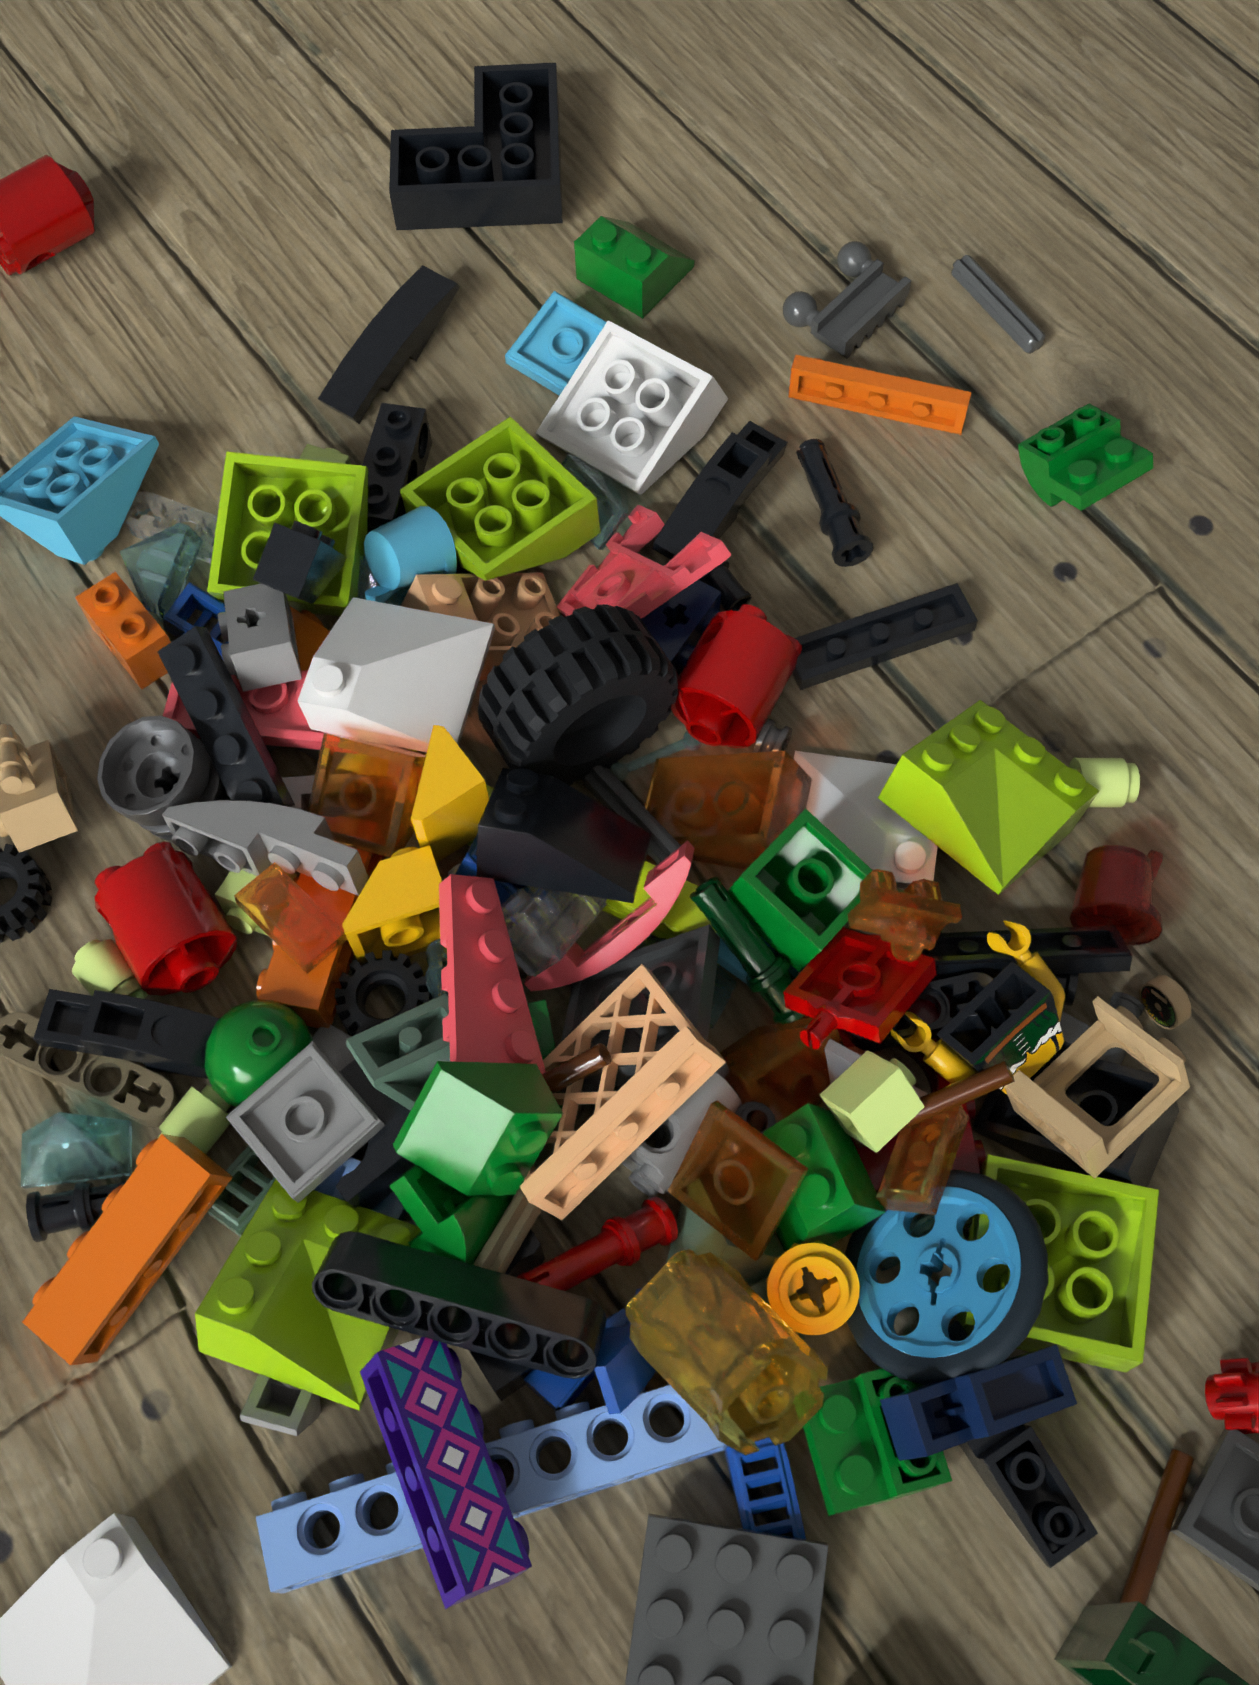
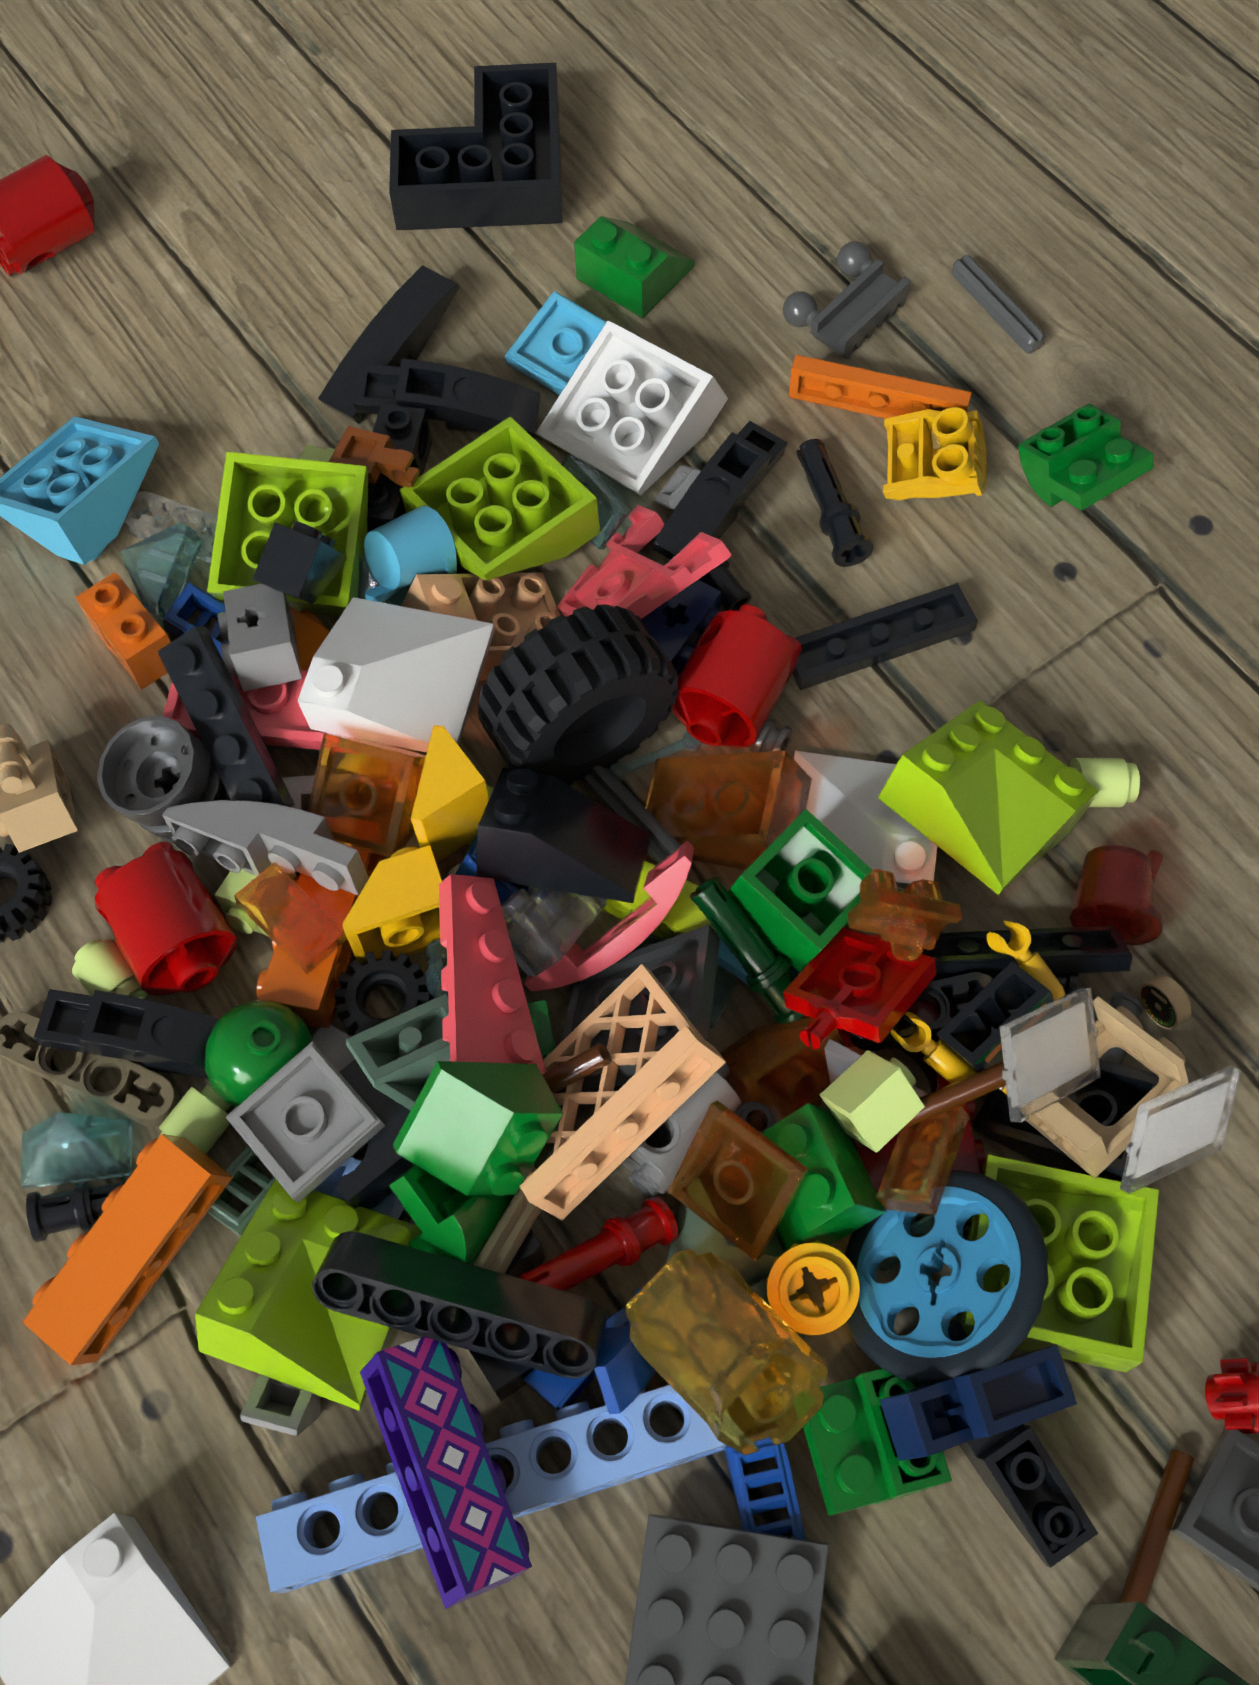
(376, 453): none -> dark orange plate
(448, 393): none -> black slope
(677, 486): none -> light grey slope
(935, 454): none -> yellow slope
(1049, 1054): none -> clear piece
(1179, 1128): none -> clear piece

